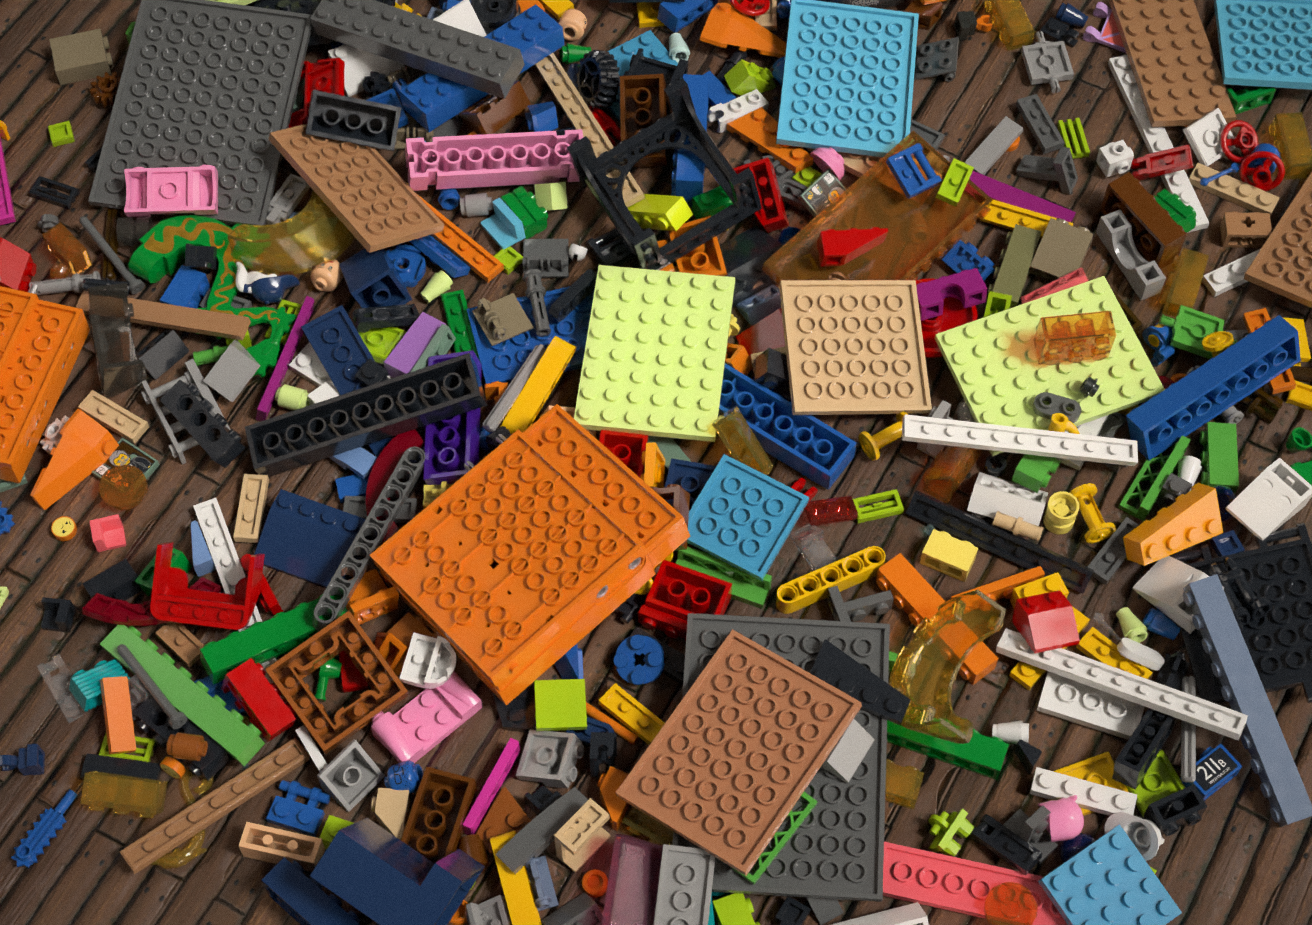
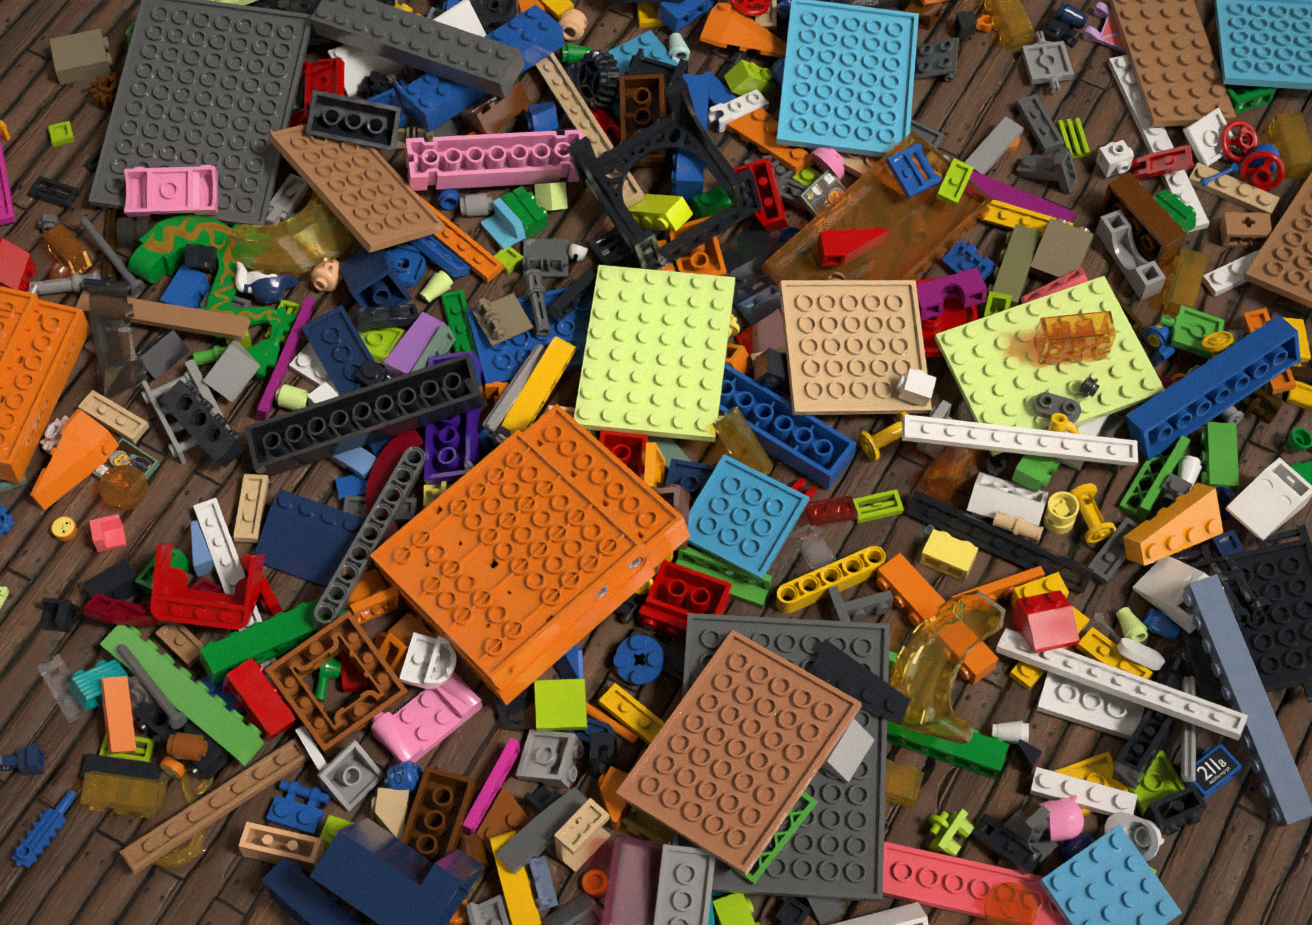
(916, 387): none -> white brick

